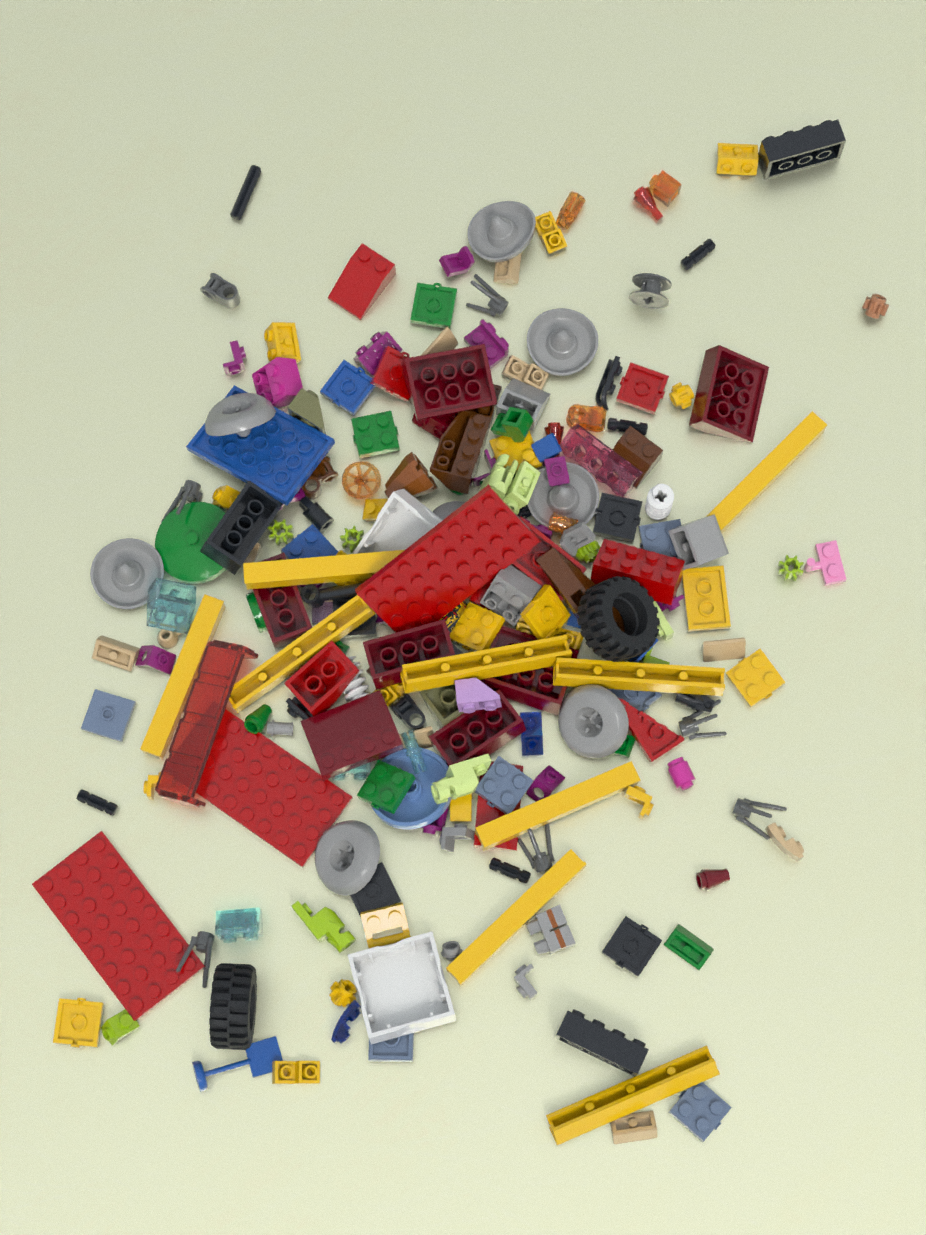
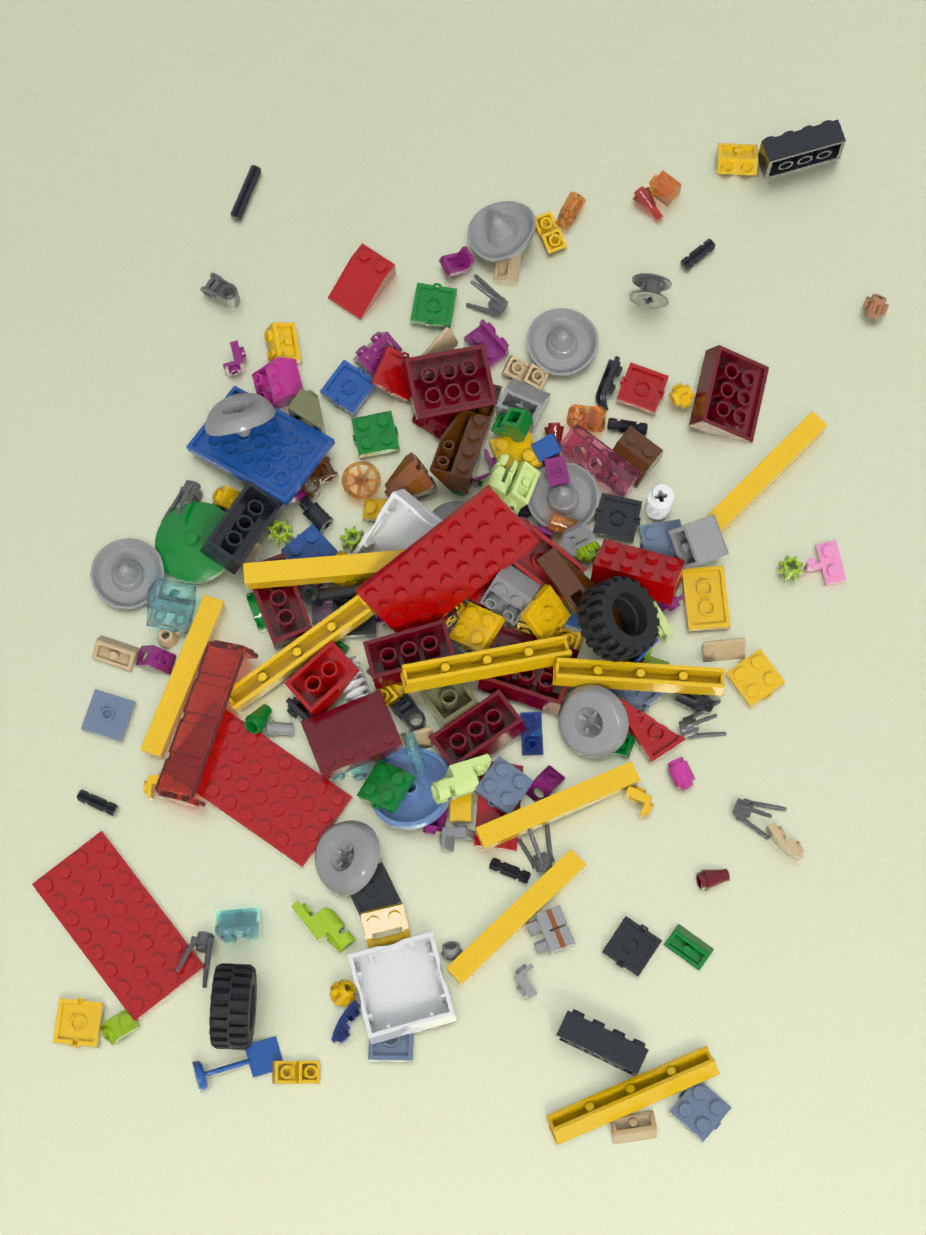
(475, 695): lavender slope -> none

